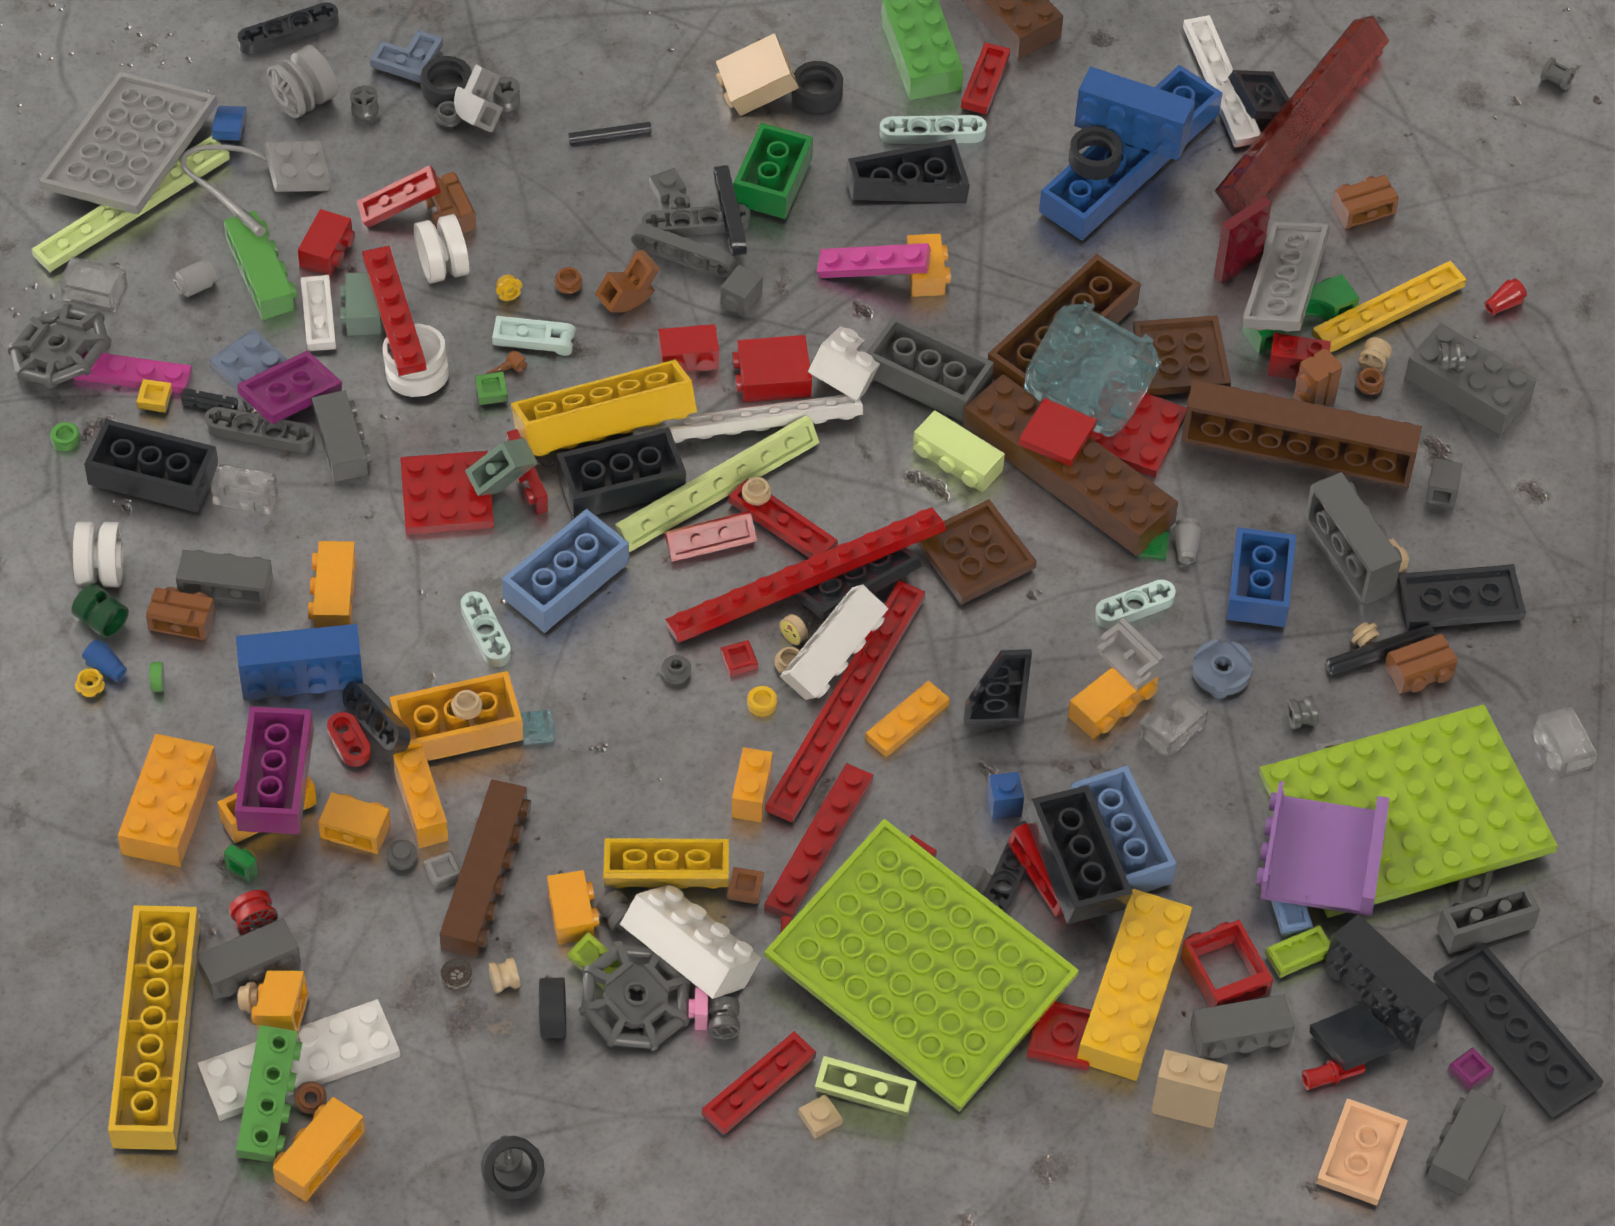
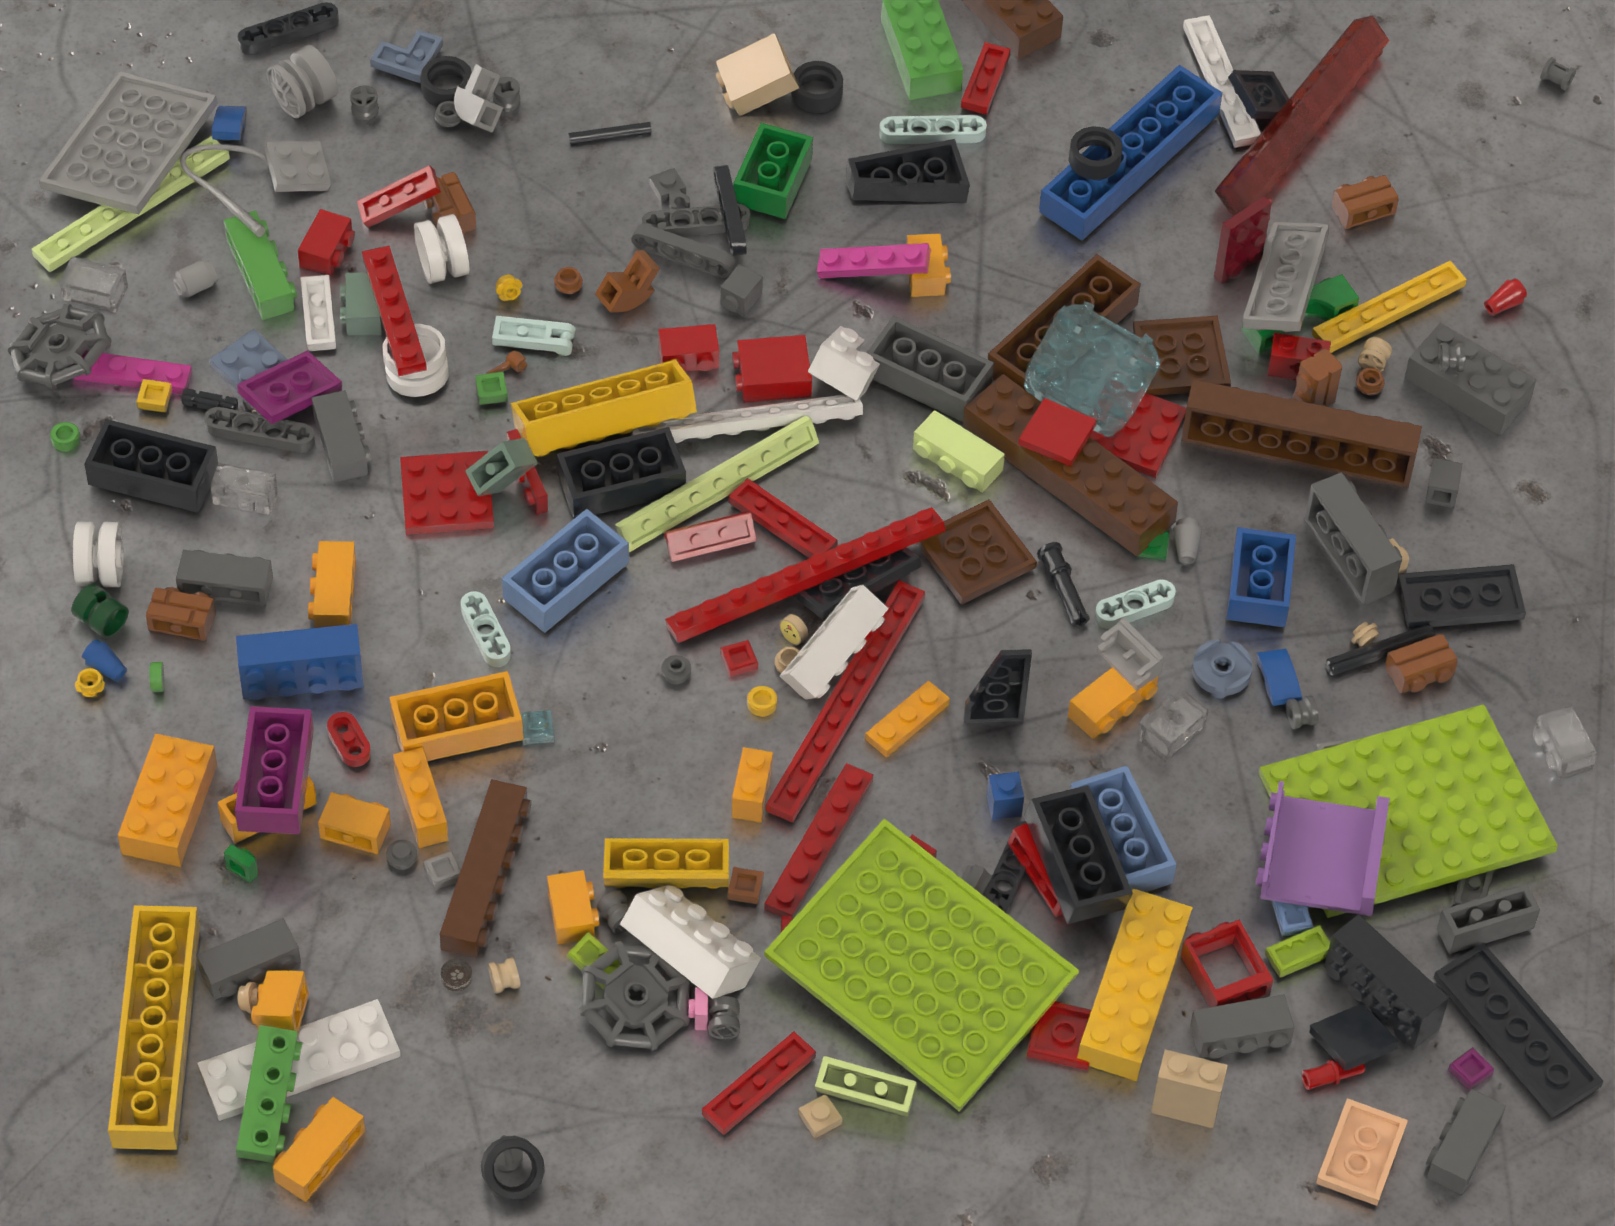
(252, 911): red wheel -> none
(310, 1087): dark orange plate -> none
(359, 699): black beam -> none
(466, 705): tan plate -> none
(552, 1007): black tyre -> none
(756, 491): tan plate -> none
(1059, 573): none -> black pin
(1135, 112): blue brick -> none
(1279, 676): none -> blue slope

